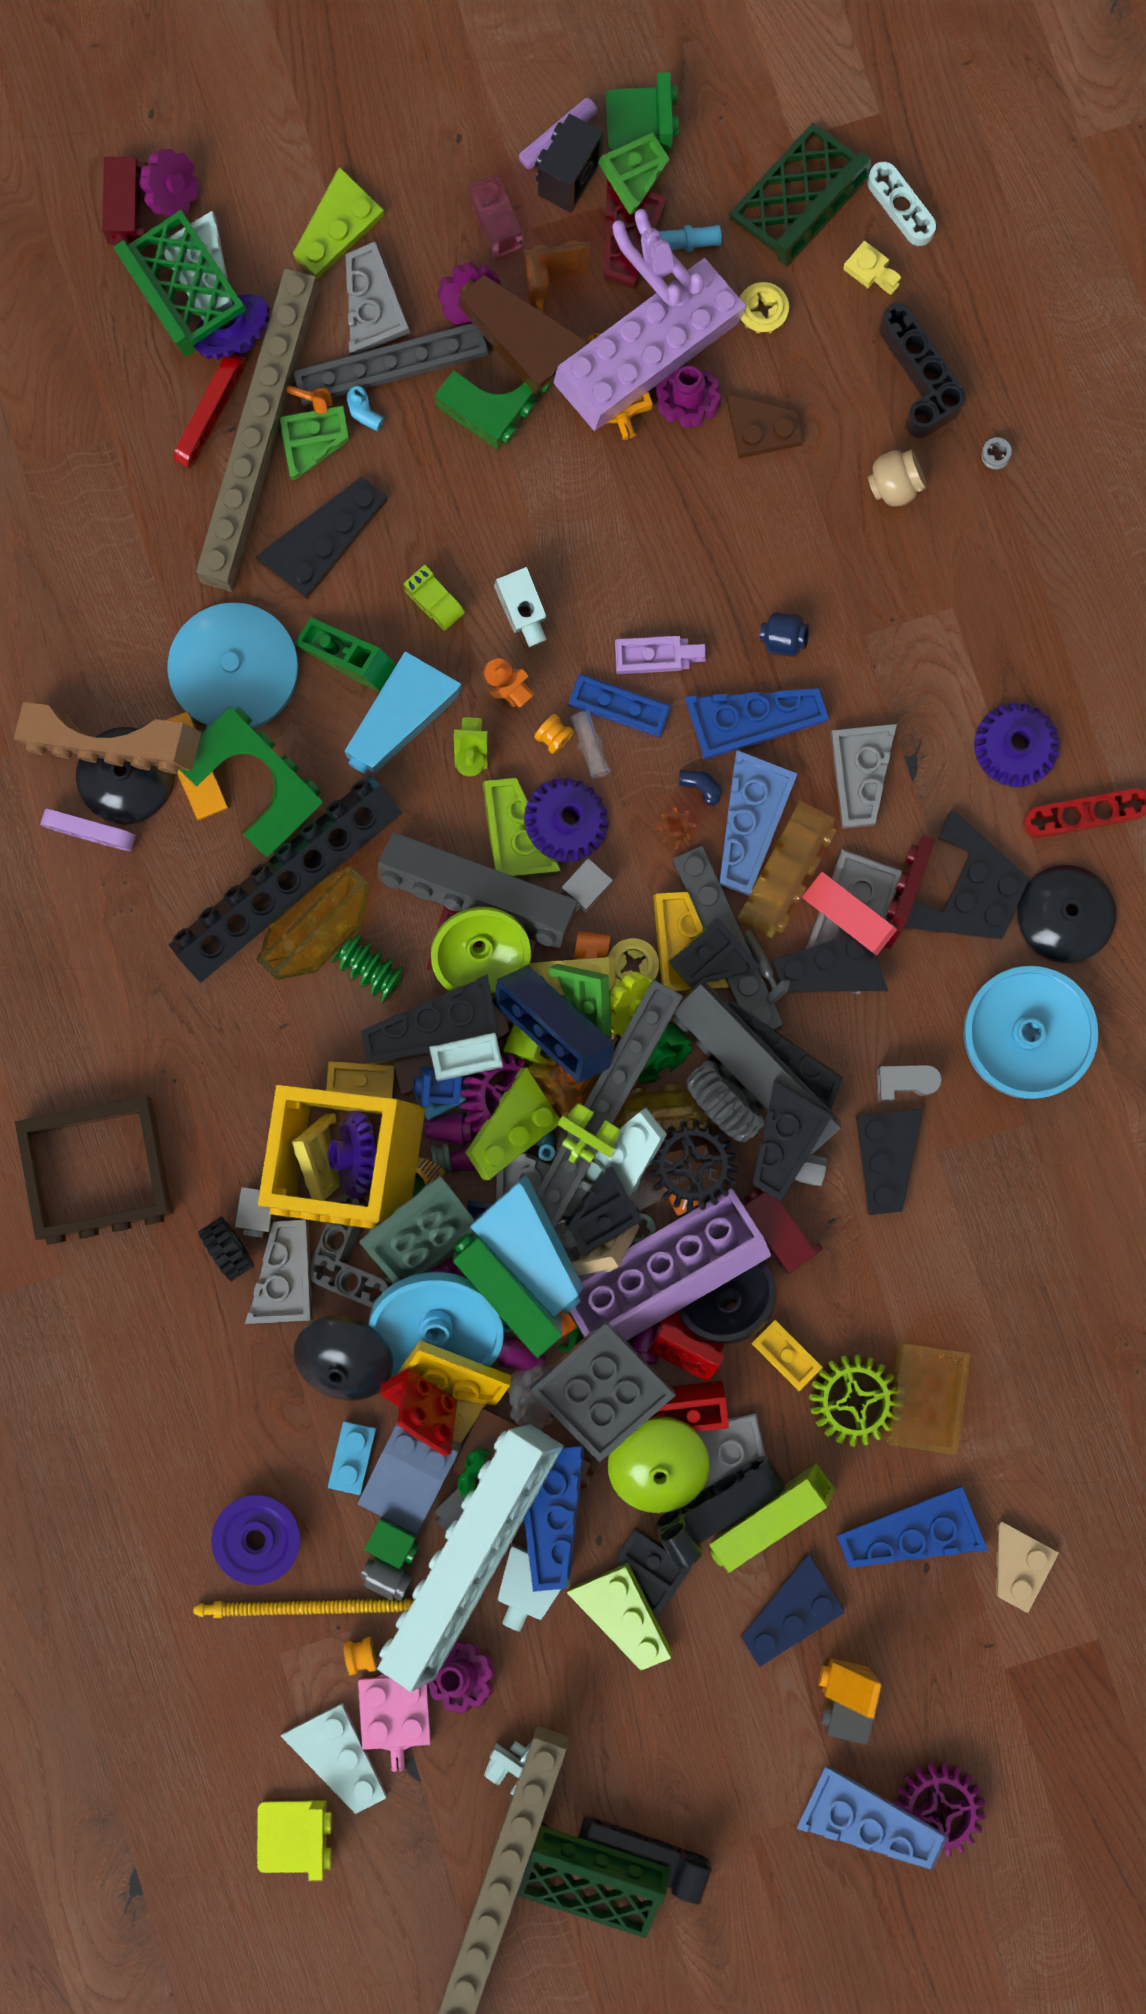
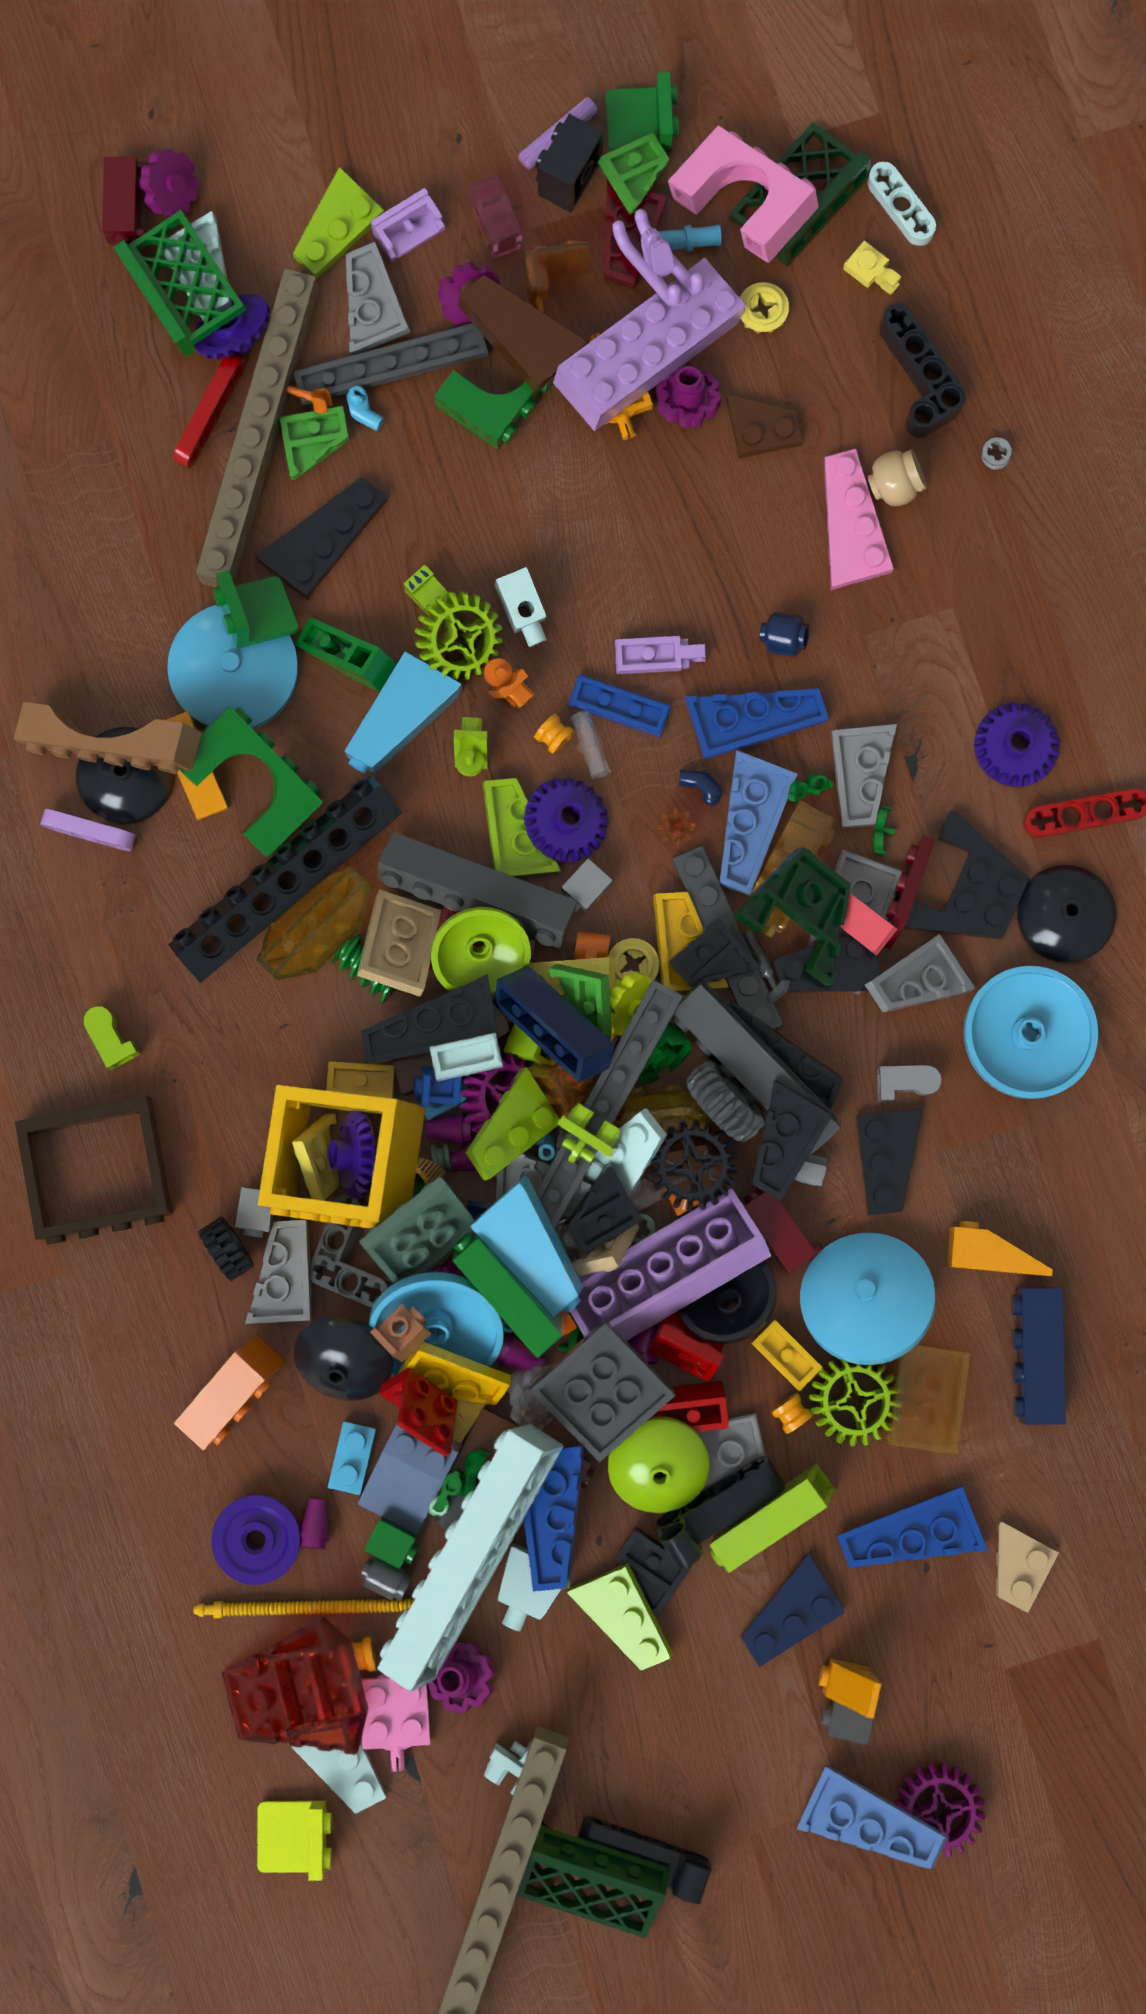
(103, 1031): none -> lime leg
(230, 1392): none -> wedge
(254, 610): none -> green bracket
(300, 1692): none -> clear red wedge
(314, 1525): none -> magenta cone
(399, 943): none -> tan plate
(404, 1343): none -> nougat brick
(407, 225): none -> lavender hinge
(446, 642): none -> lime gear
(451, 1486): none -> green piece
(728, 159): none -> bright pink arch
(791, 1413): none -> light orange wheel
(810, 897): none -> dark green wing
(814, 784): none -> green piece
(854, 533): none -> bright pink wing
(868, 1298): none -> medium azure dish
(879, 829): none -> green piece
(920, 978): none -> light grey wing
(986, 1251): none -> light orange slope
(1040, 1356): none -> dark blue brick

